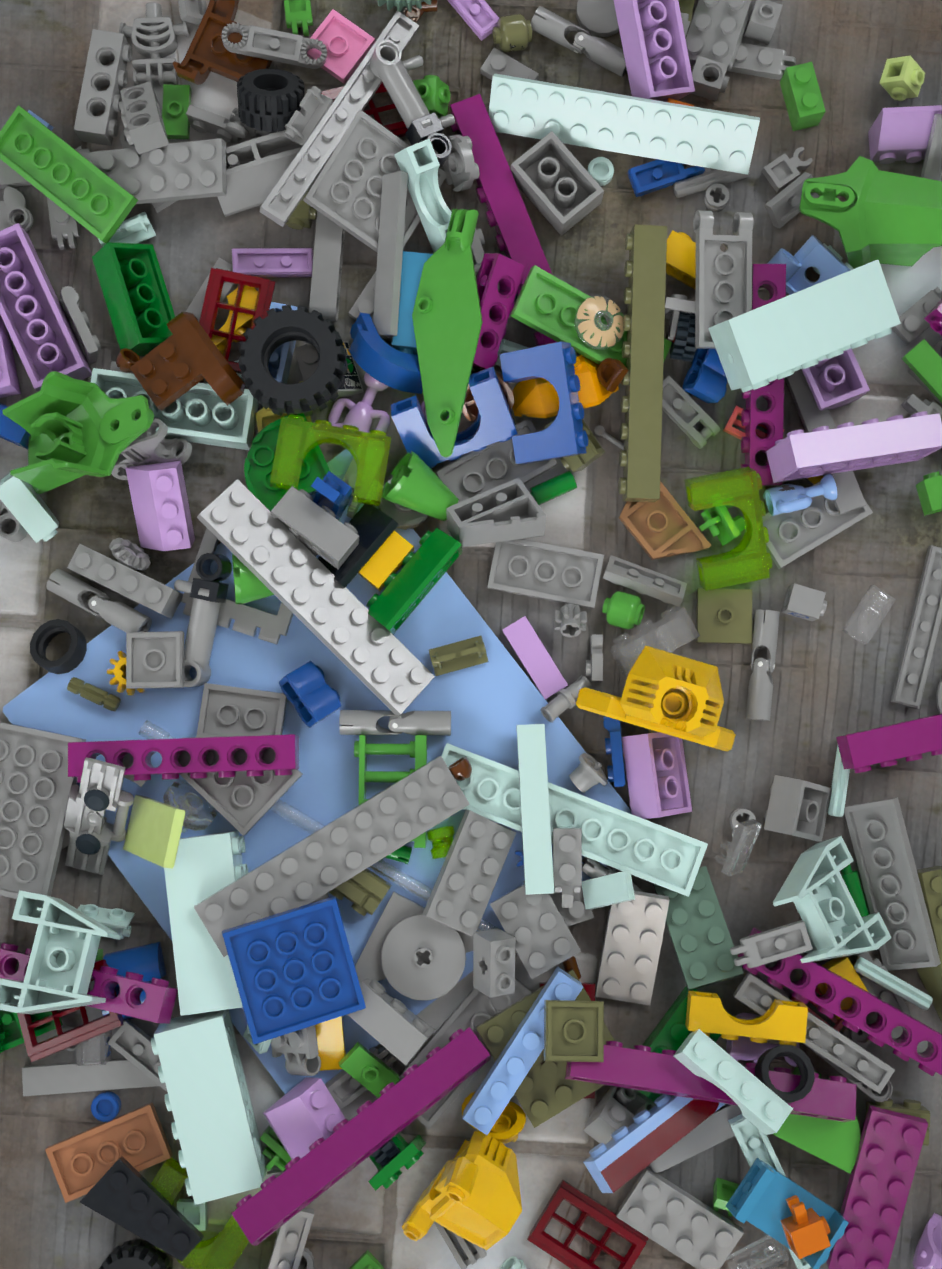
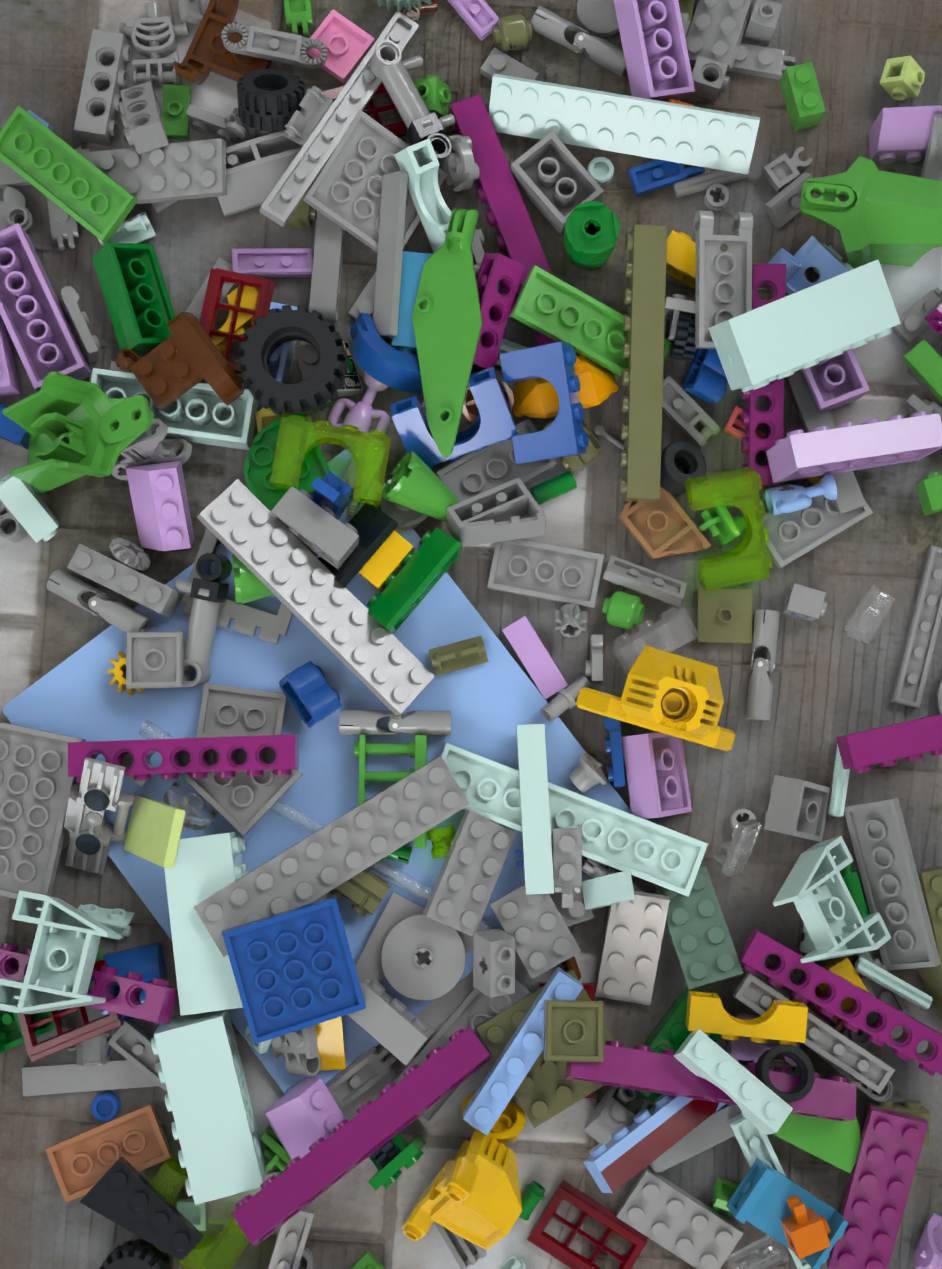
(44, 635): black tyre -> none
(93, 694): olive axle -> none
(368, 1069): bright green plate -> none
(461, 769): reddish brown hinge -> none
(530, 1199): none -> green pin
(589, 250): none -> green piece
(589, 323): tan dish -> none
(610, 373): reddish brown tile -> none
(690, 460): none -> black tyre
(772, 945): light grey hinge -> none

